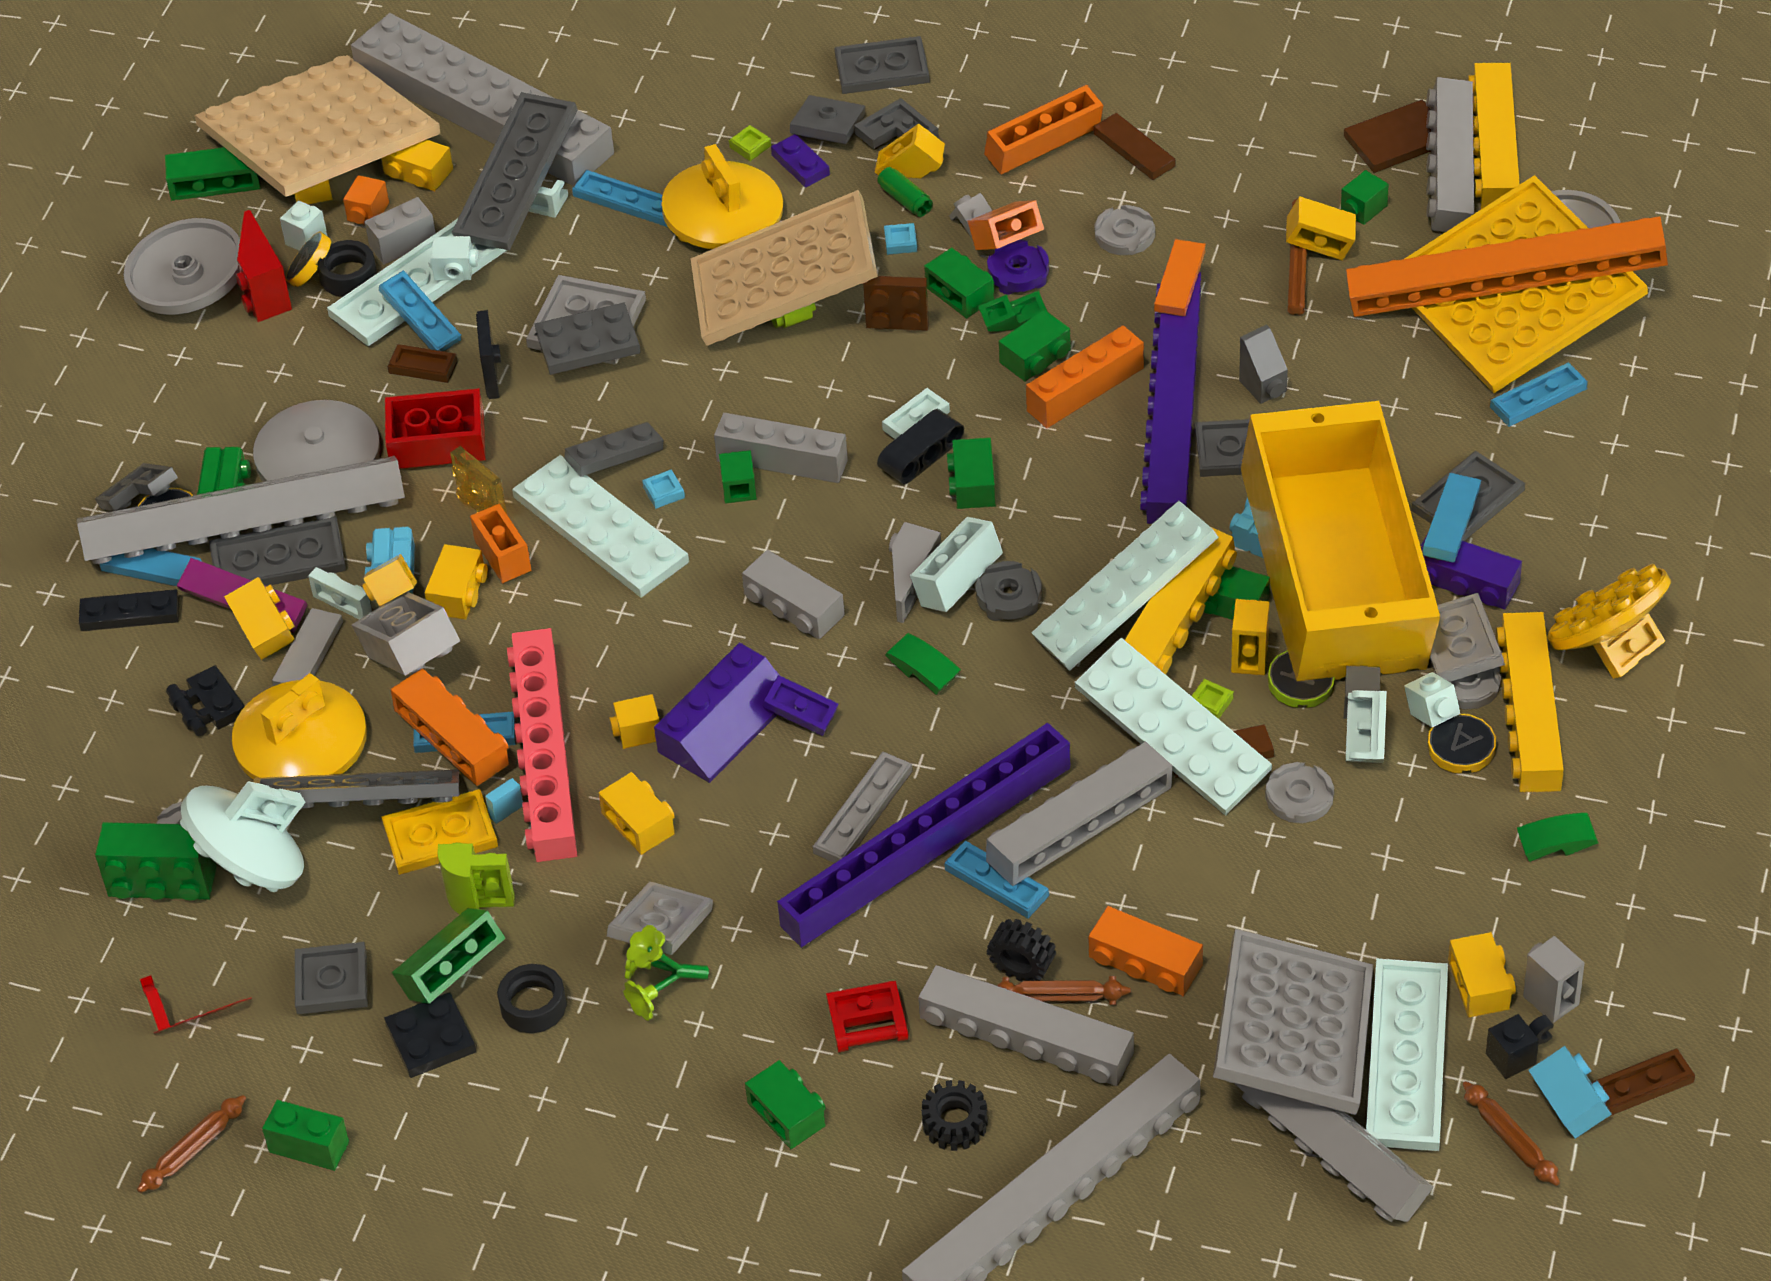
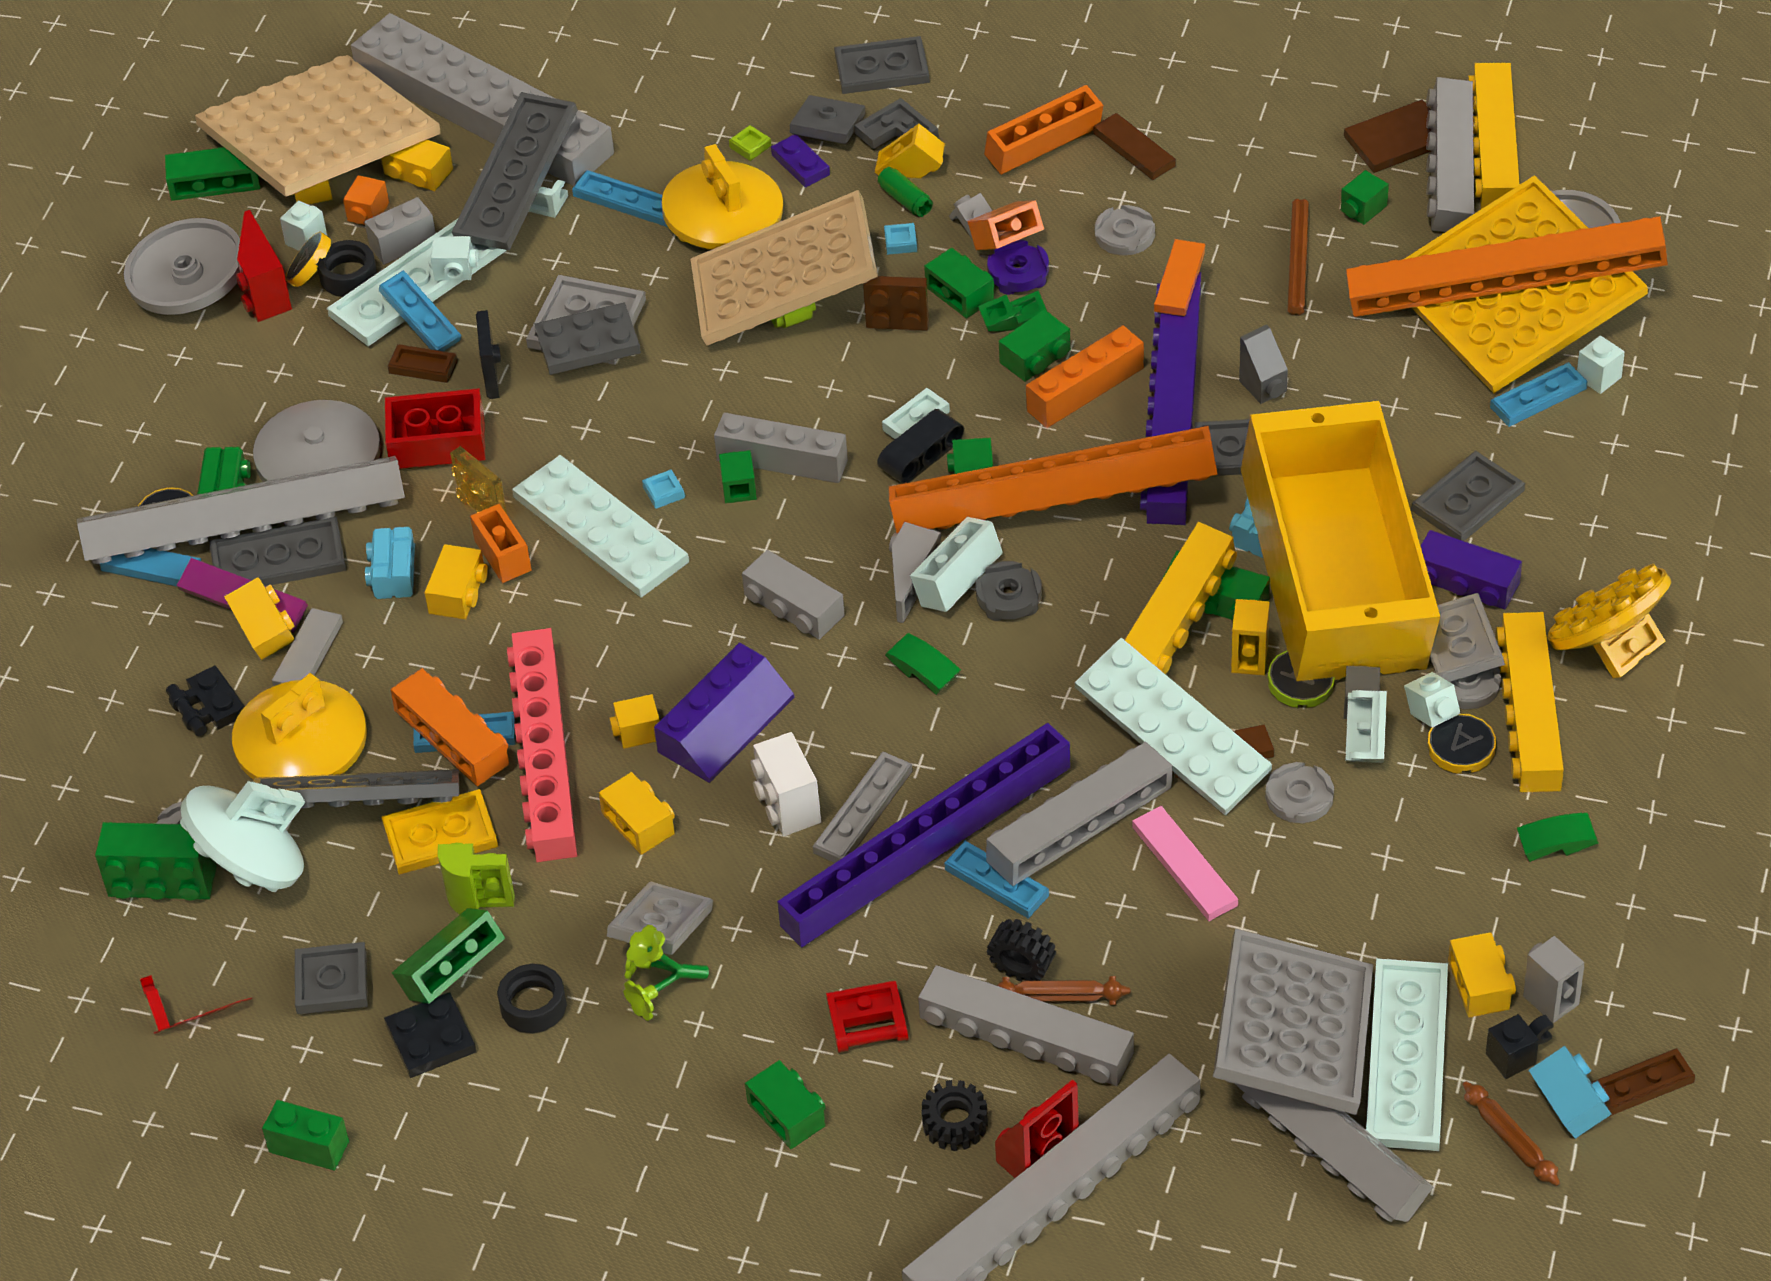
(129, 610): black plate -> none
(145, 479): dark grey plate -> none
(191, 1144): dark orange wheel -> none
(339, 593): light aqua plate -> none
(389, 580): yellow brick -> none
(406, 633): light grey brick -> none
(504, 800): medium azure tile -> none
(613, 449): dark grey plate -> none
(786, 784): none -> white brick
(800, 705): dark purple plate -> none
(1038, 1131): none -> red slope
(1055, 480): none -> orange brick
(1124, 585): light aqua plate -> none
(1145, 951): orange brick -> none
(1185, 863): none -> bright pink tile
(1213, 697): lime tile -> none
(1321, 228): yellow brick -> none
(1451, 517): dark azure tile -> none
(1601, 364): none -> light aqua brick

